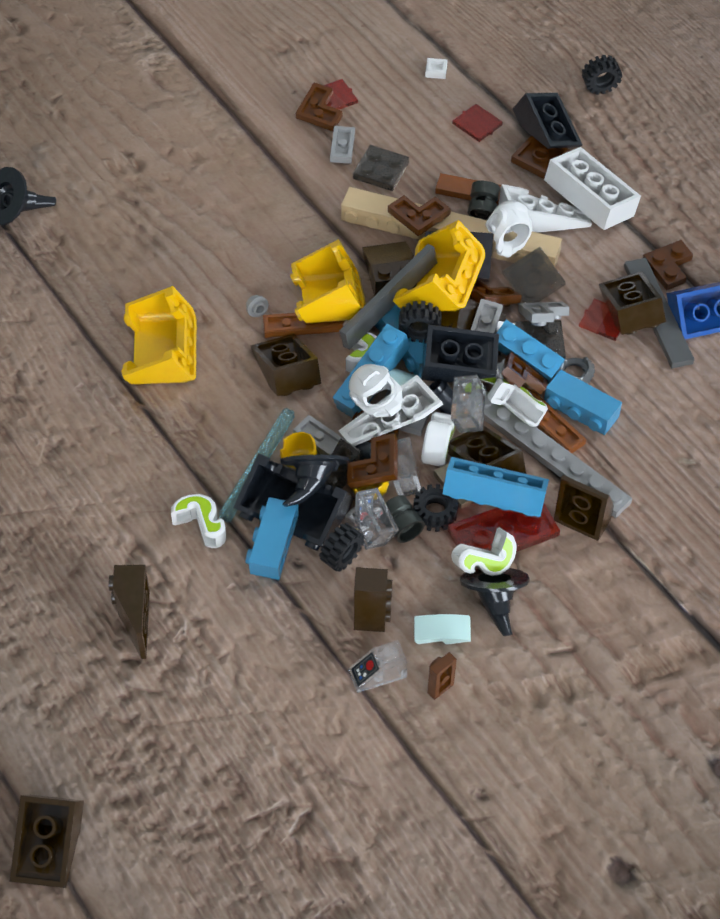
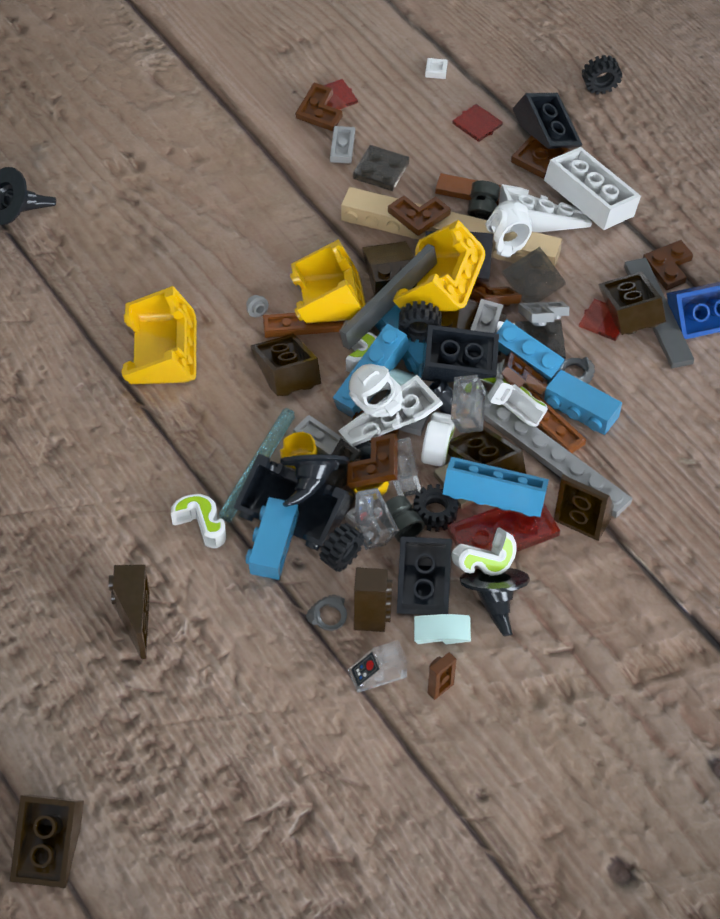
(333, 601): none -> dark grey piece
(424, 576): none -> black slope

